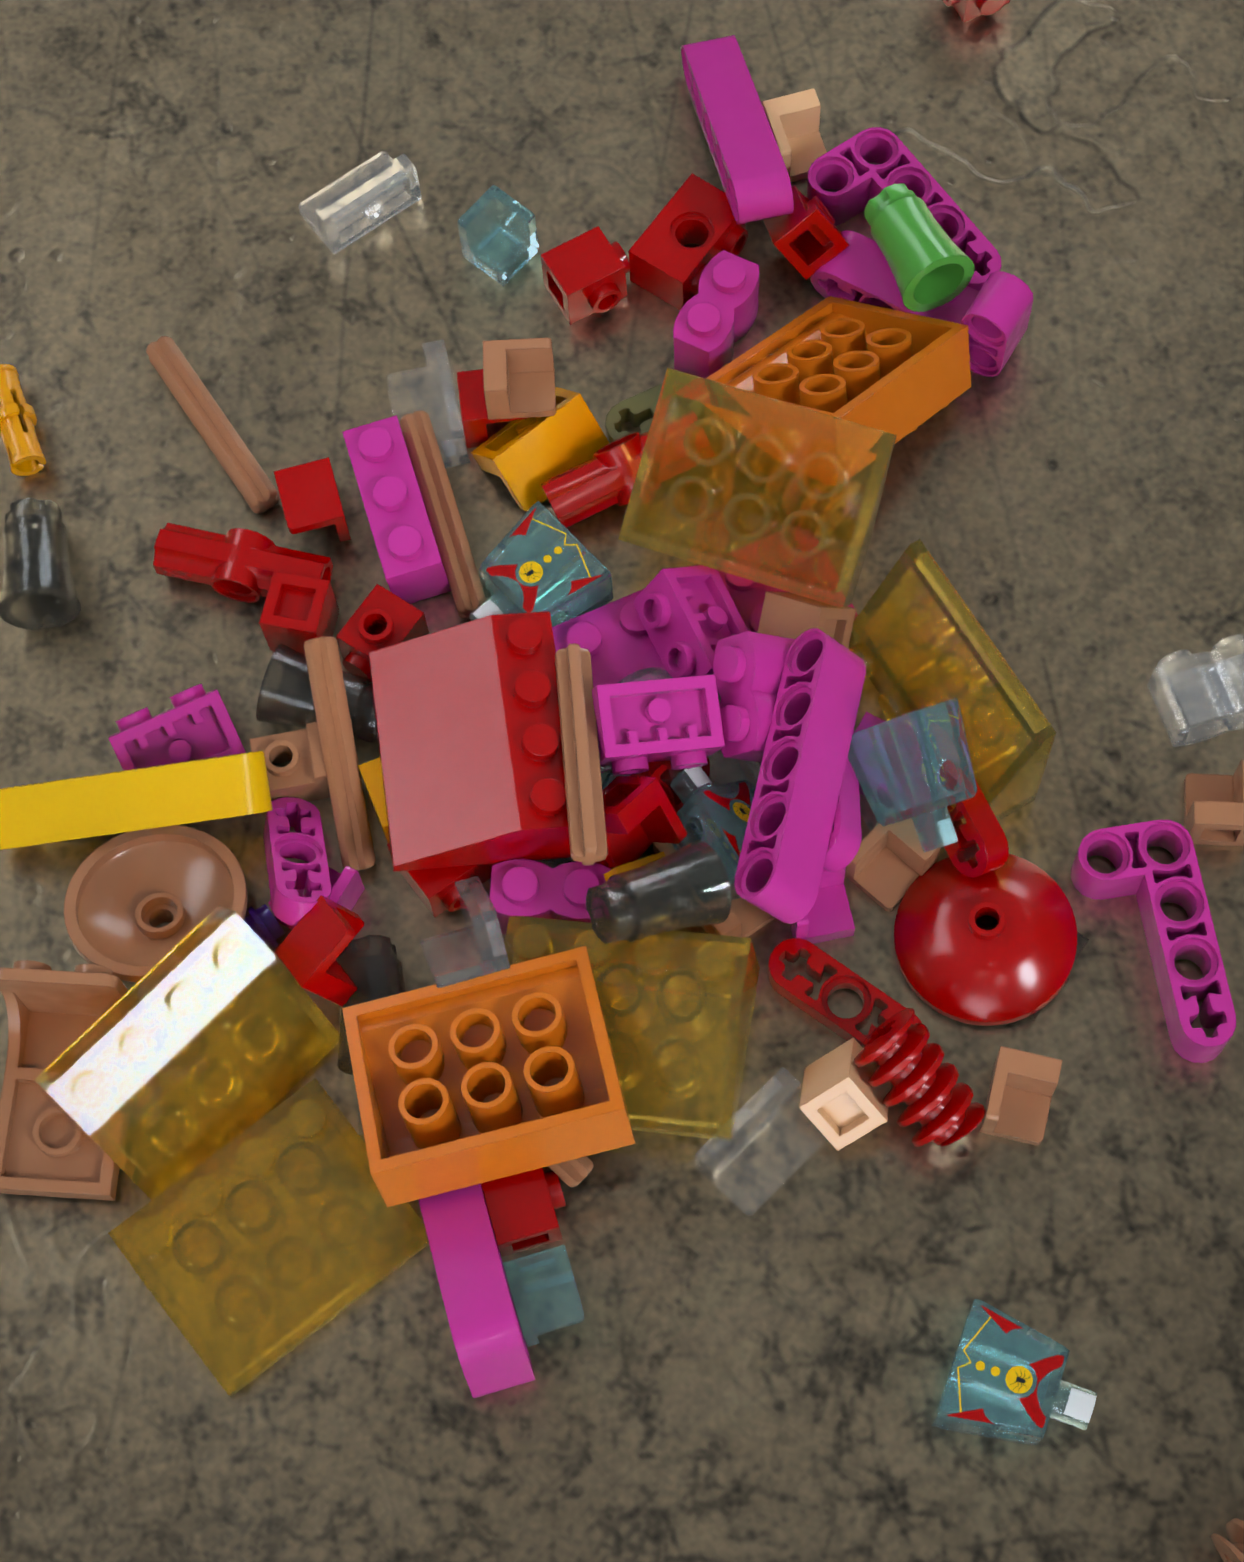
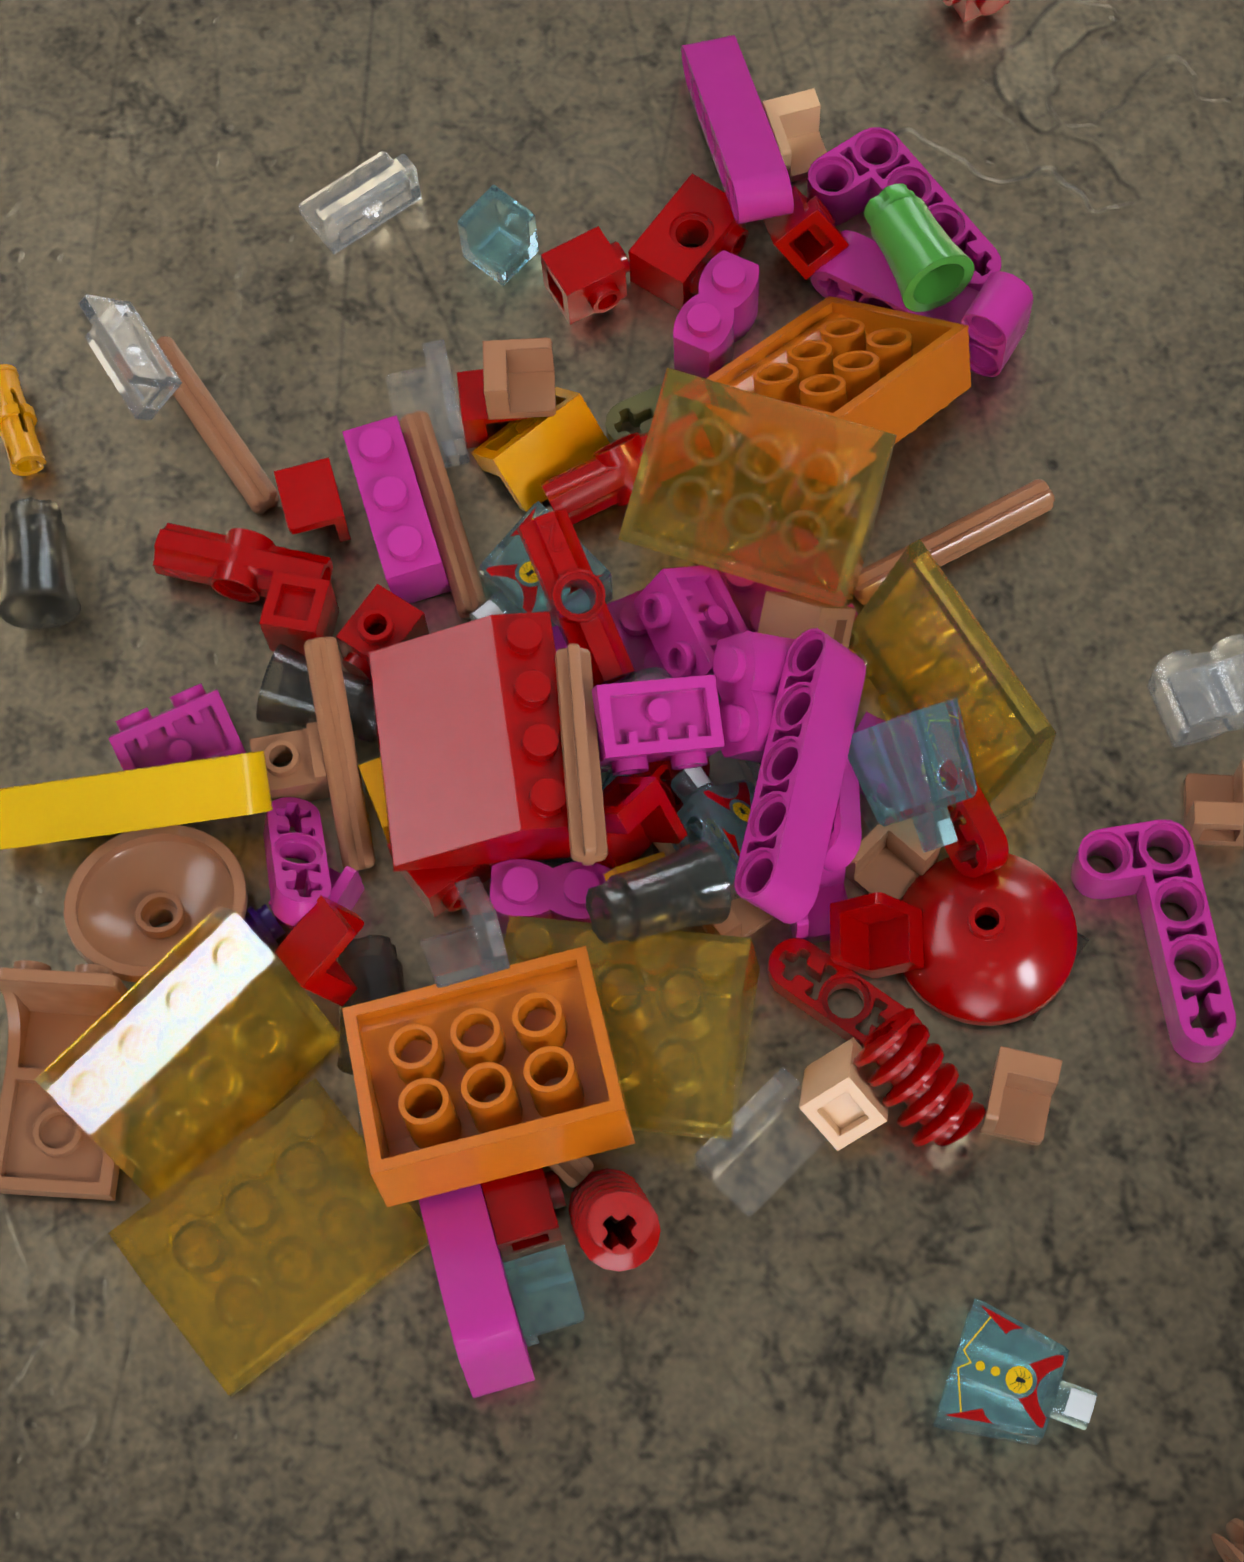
(129, 355): none -> clear panel
(562, 565): none -> red piece
(610, 1244): none -> red piece
(876, 935): none -> red panel
(967, 532): none -> nougat axle

